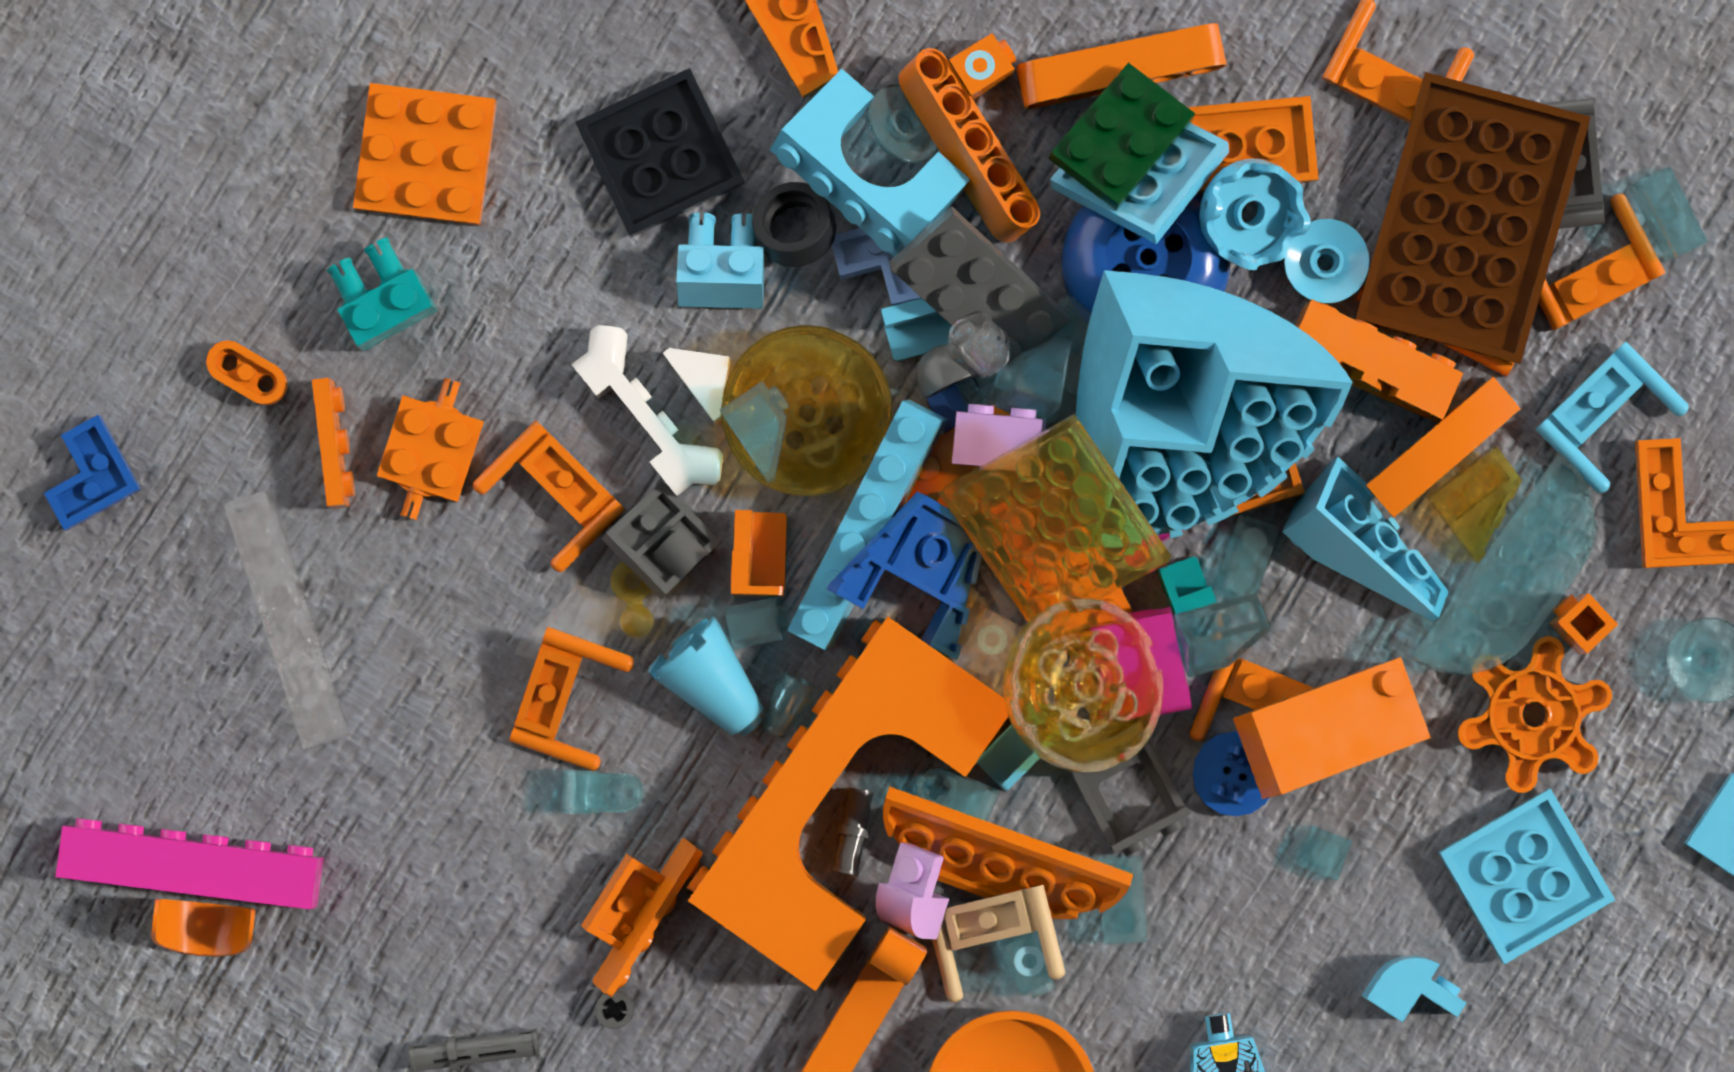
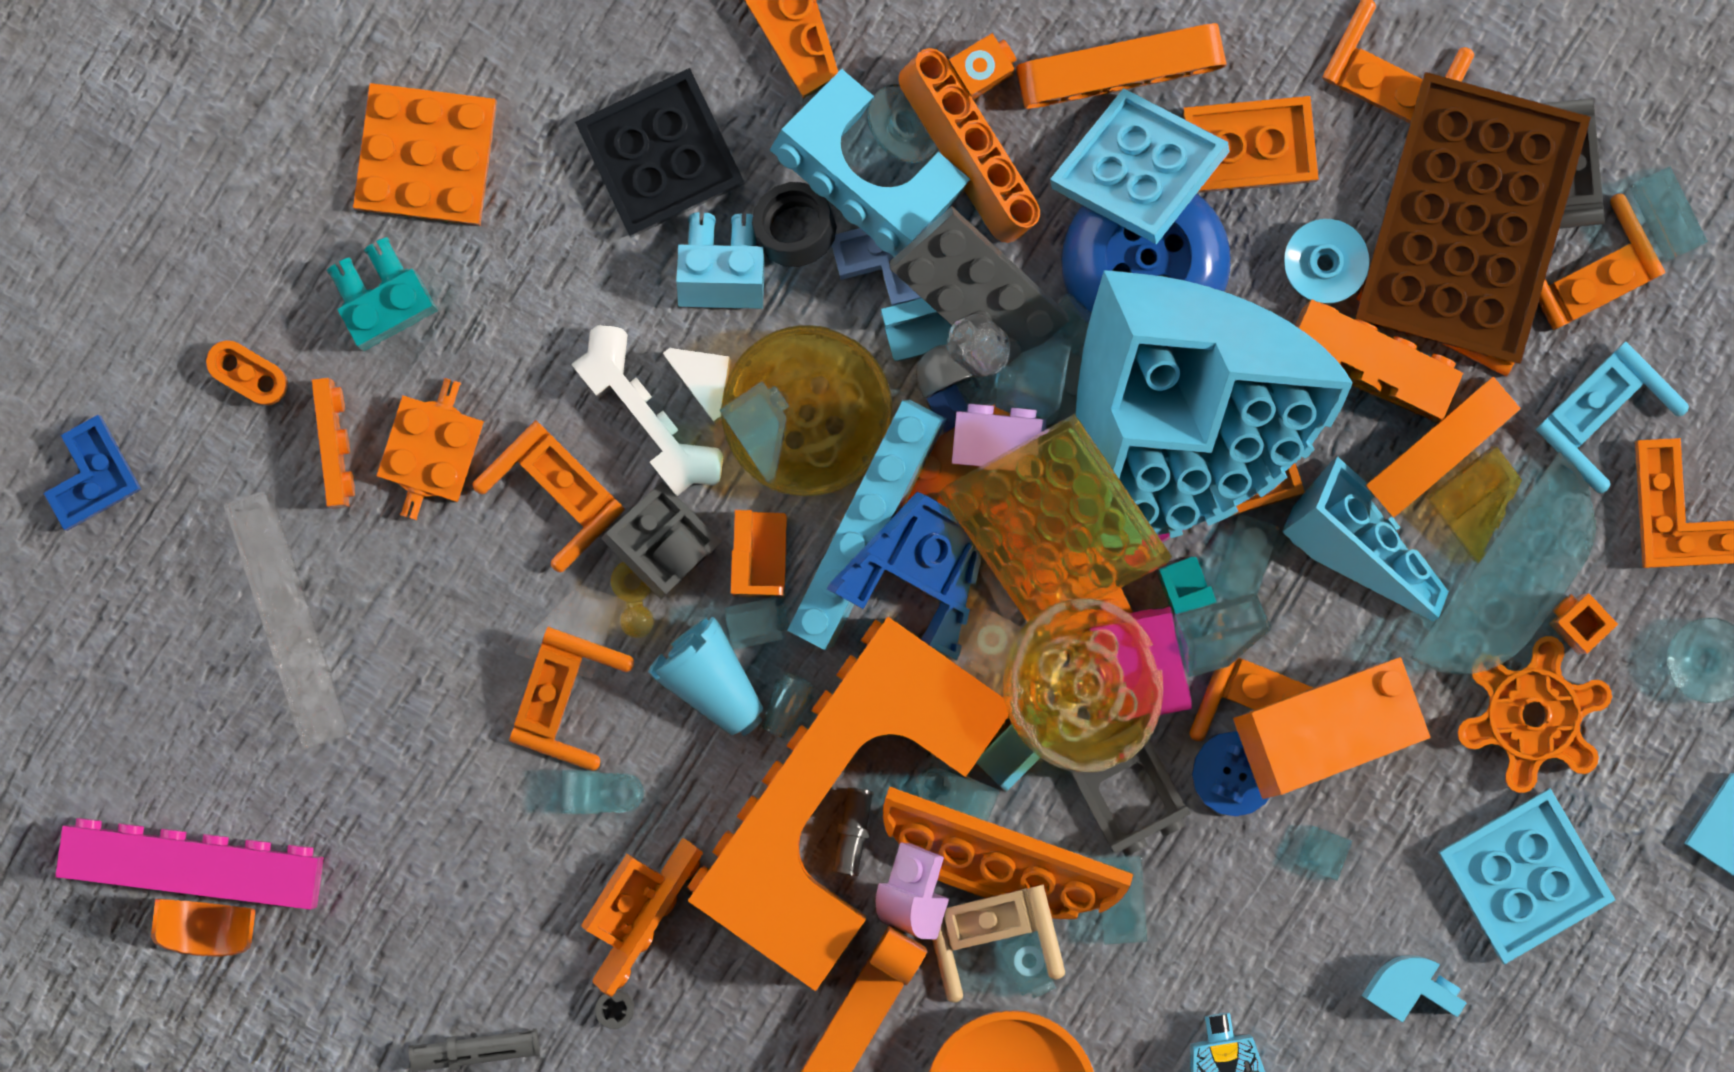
(1122, 136): dark green plate -> none
(1278, 217): medium azure plate -> none

